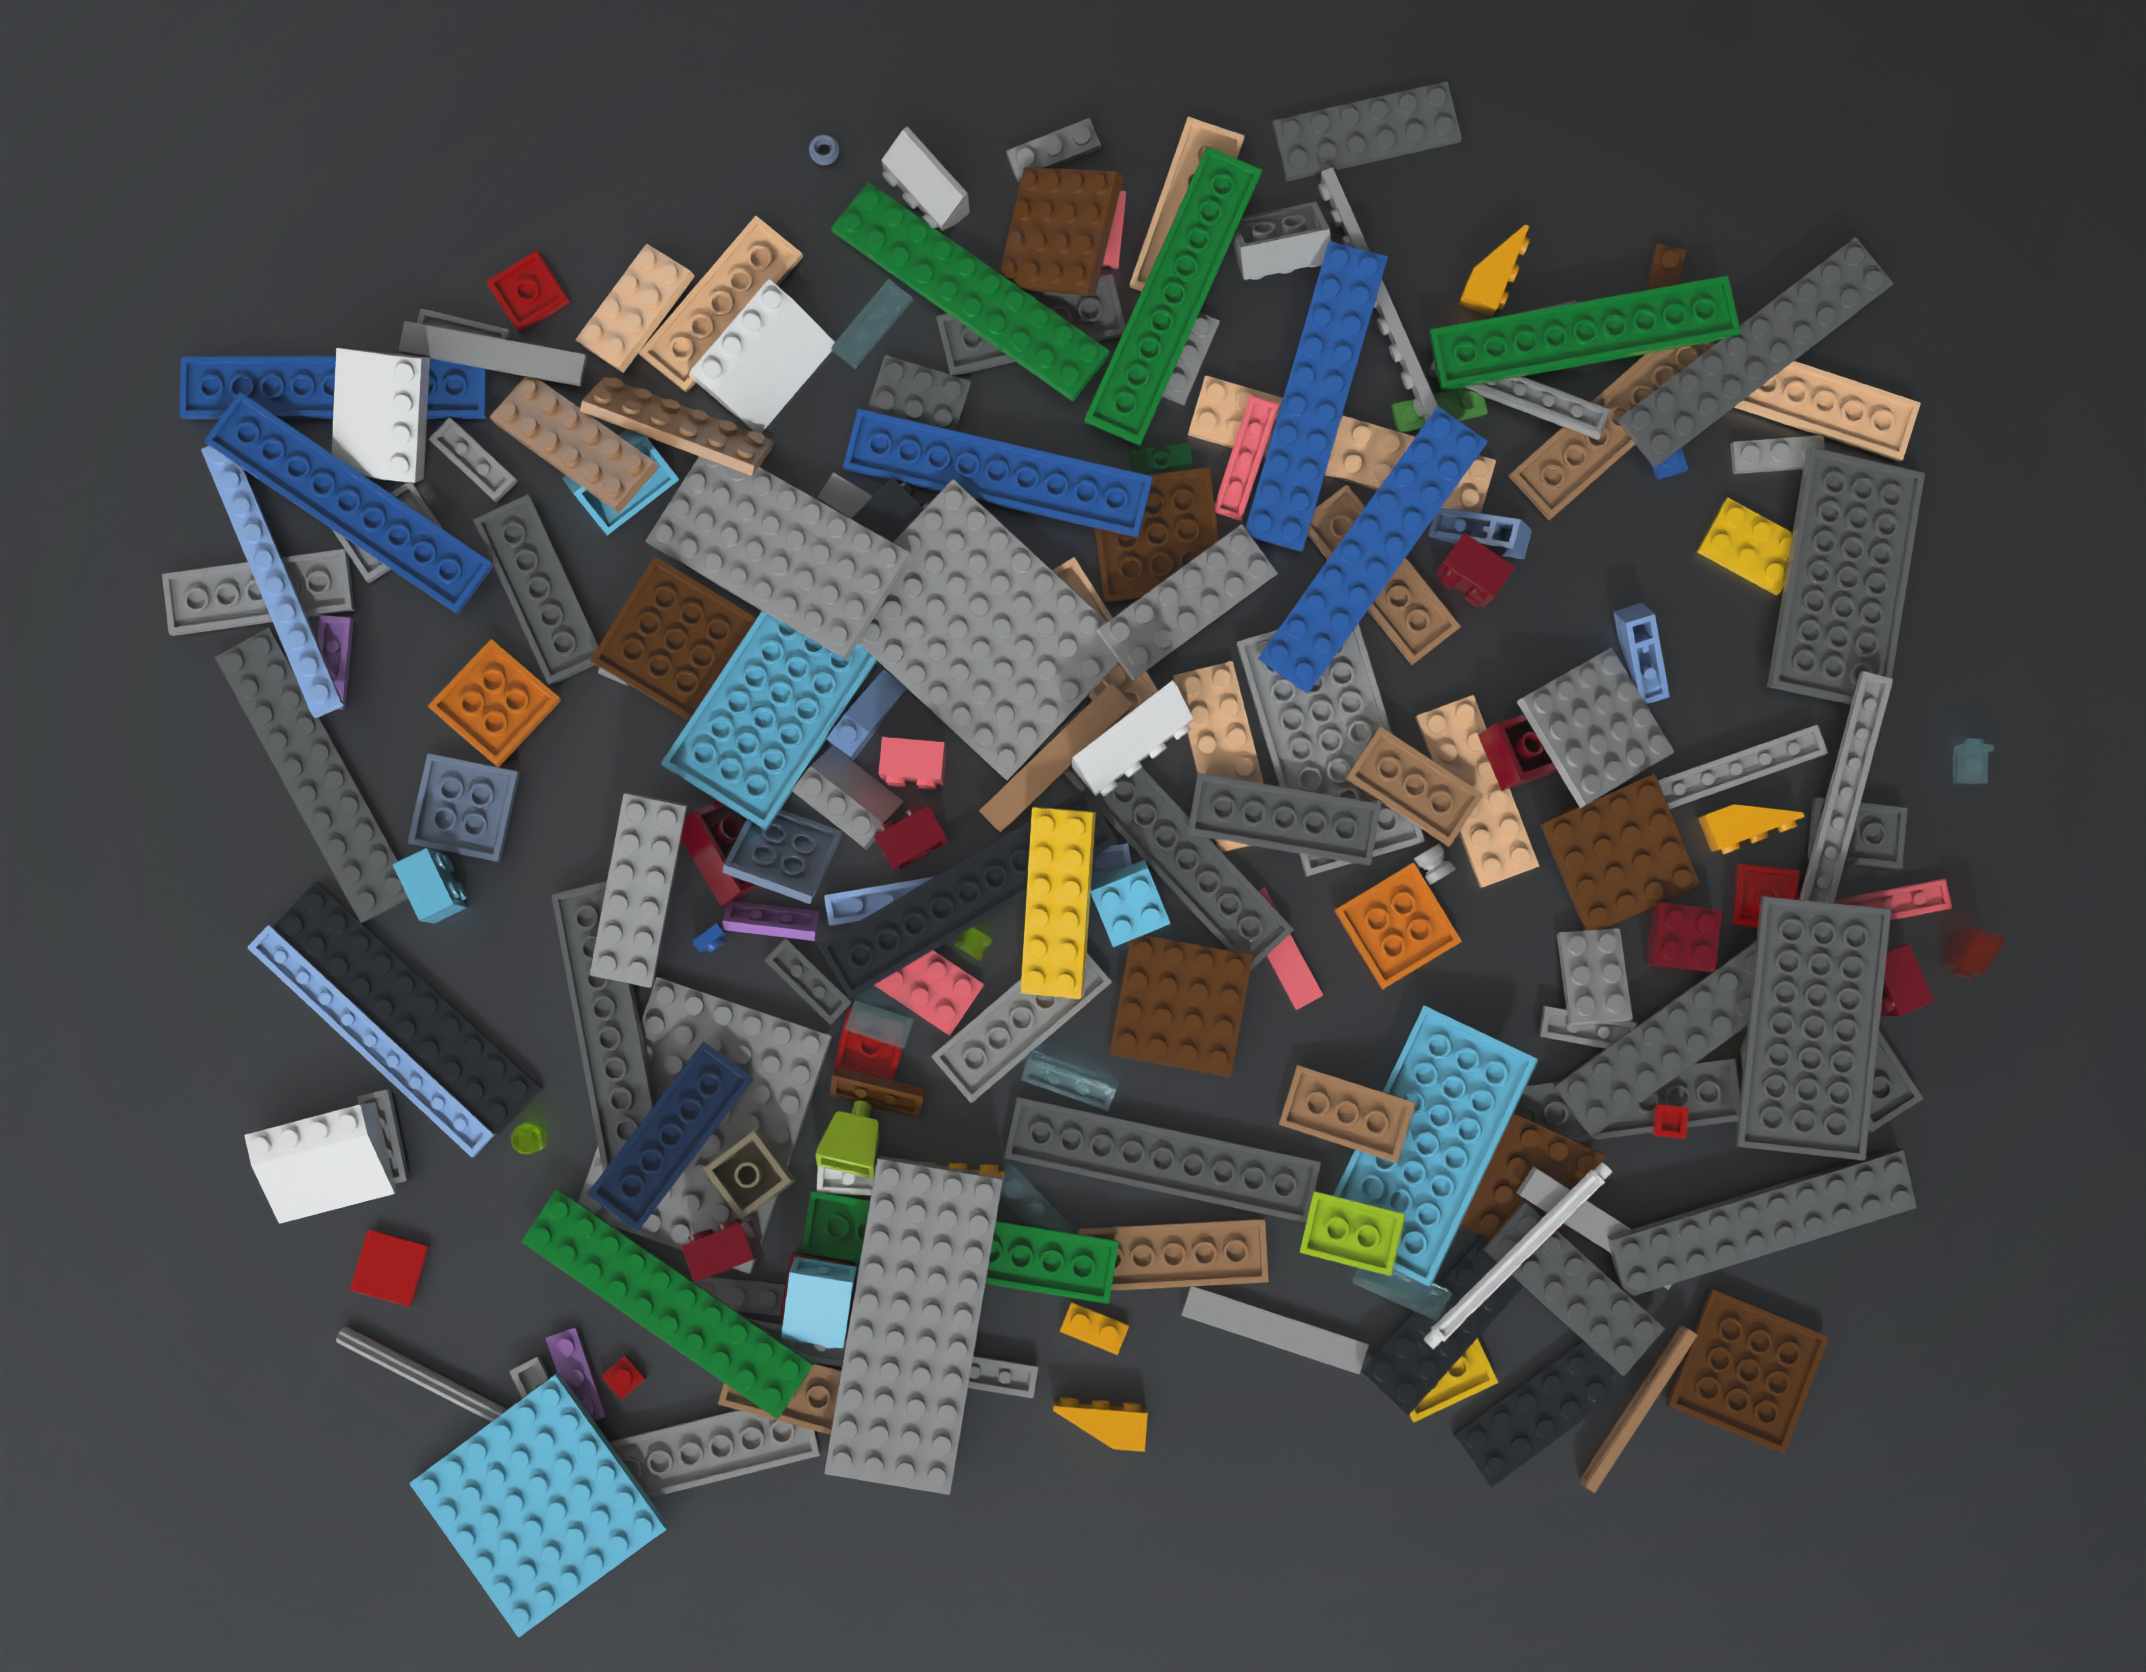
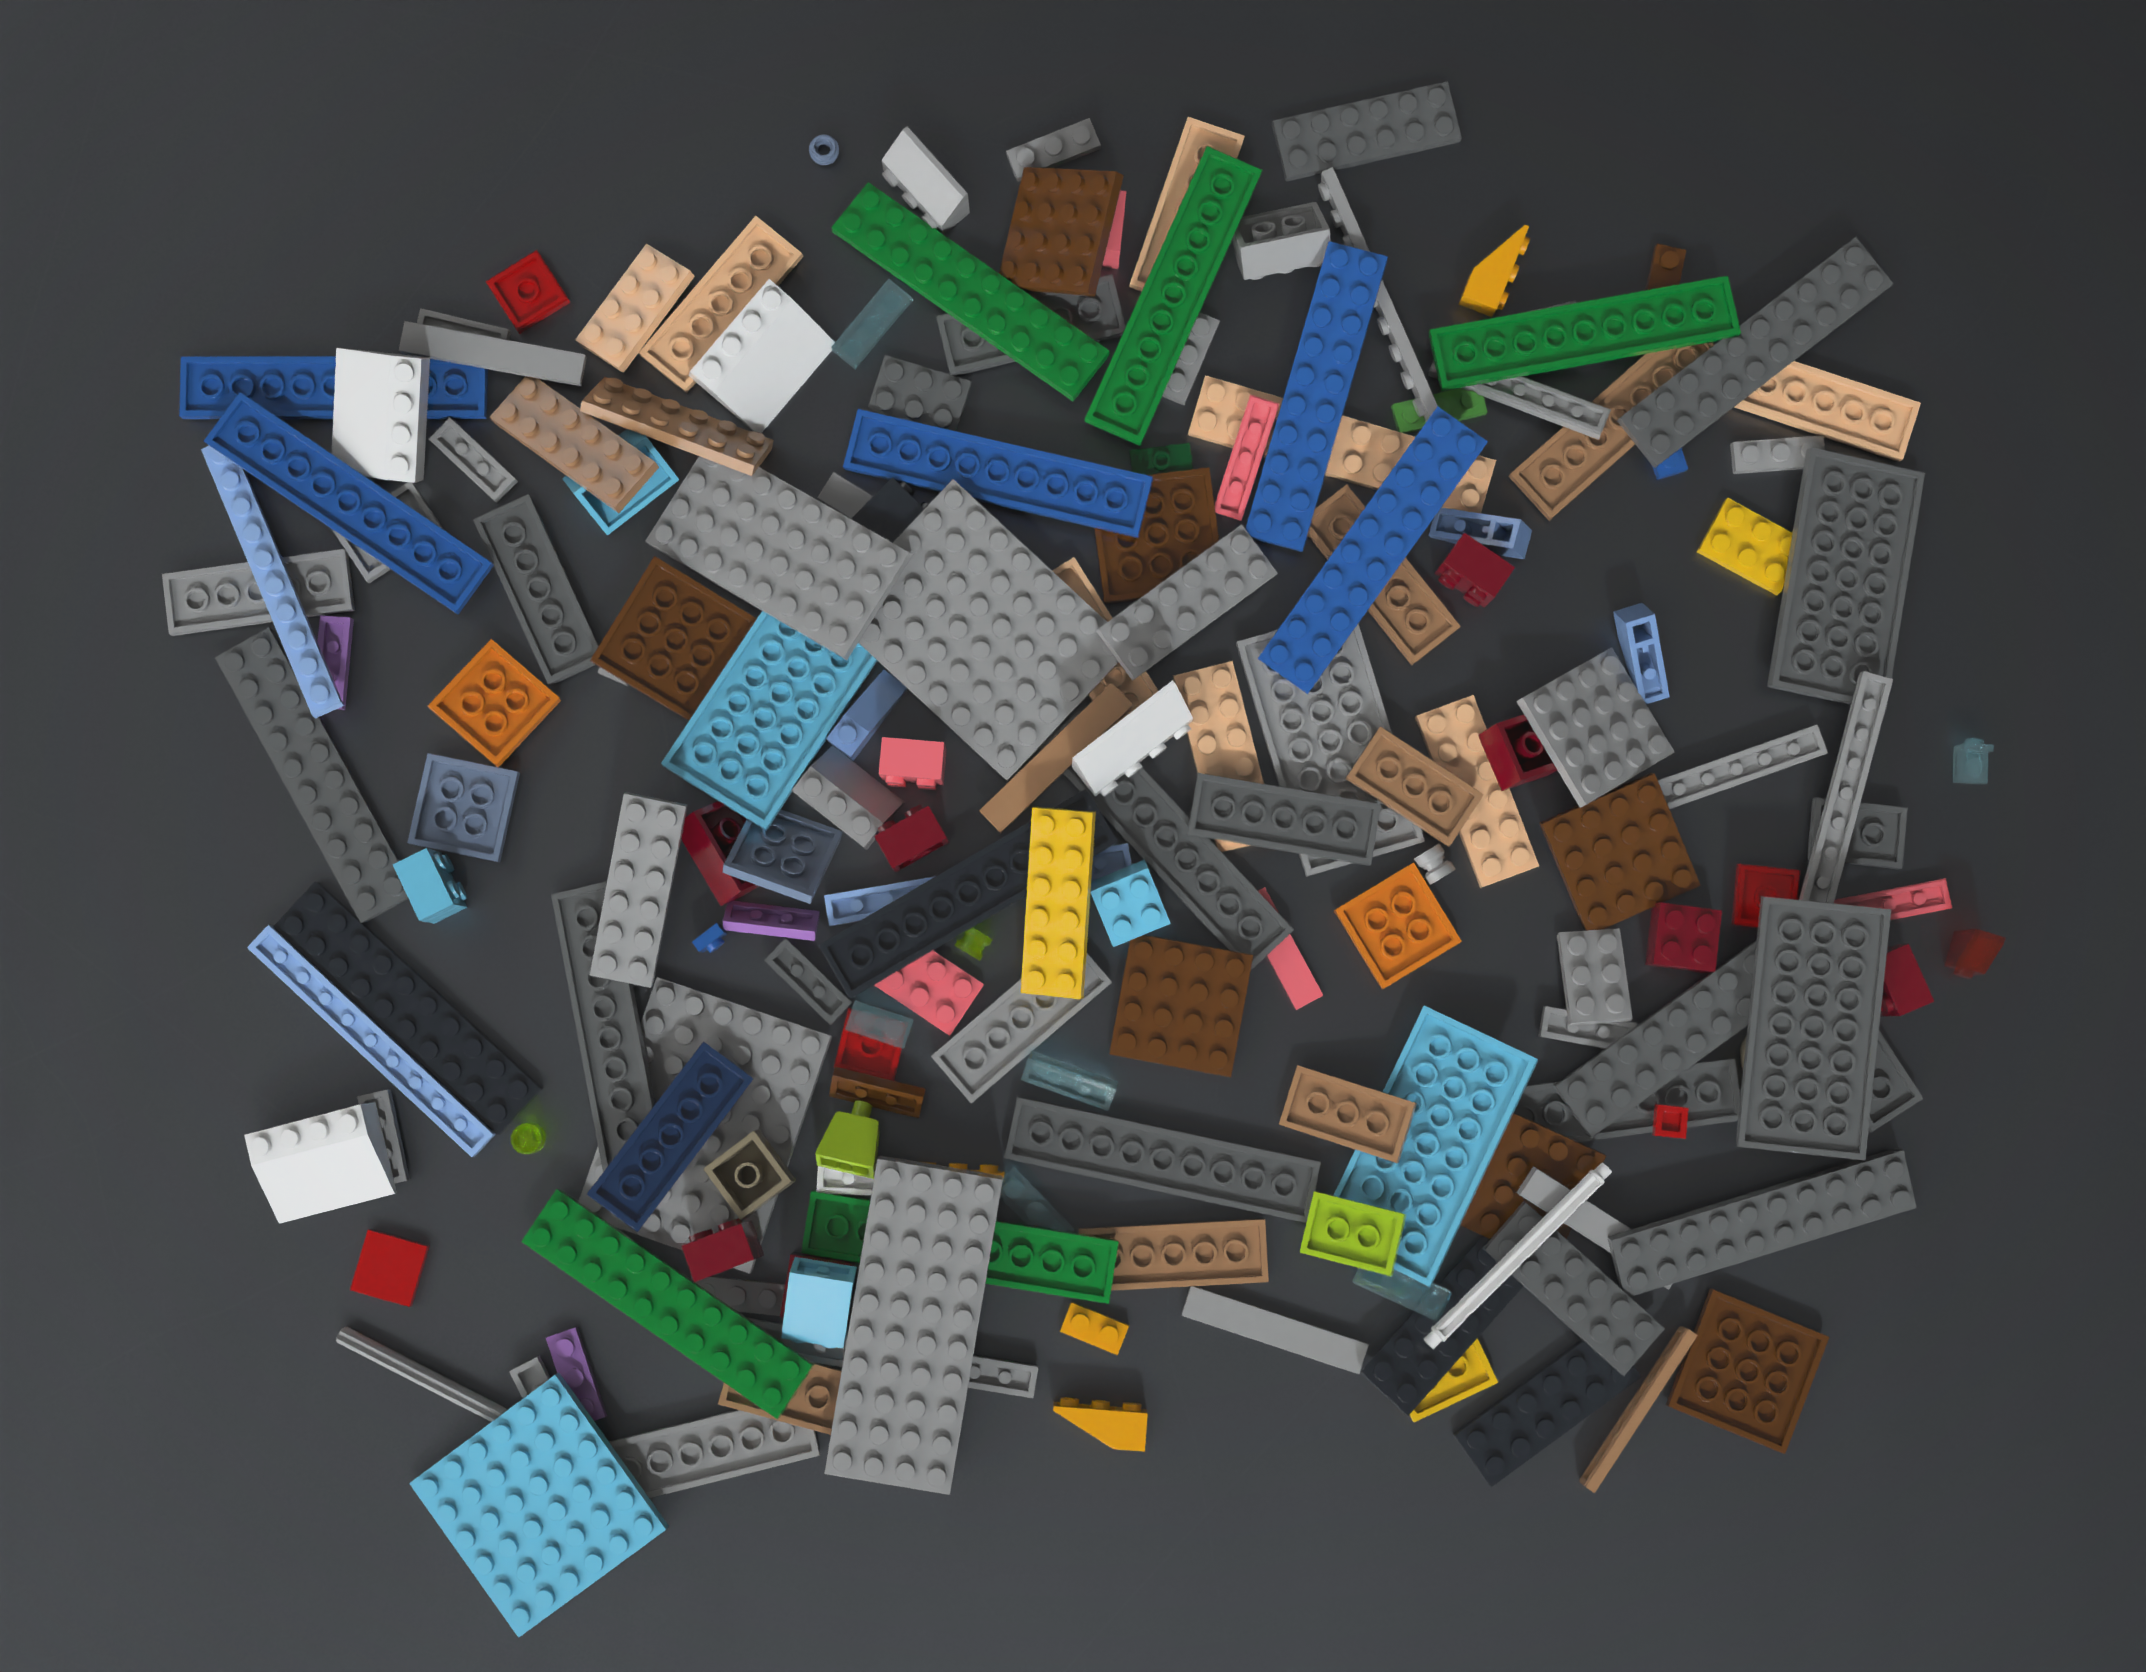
(623, 1377): red plate -> none
(1739, 822): light orange slope -> none

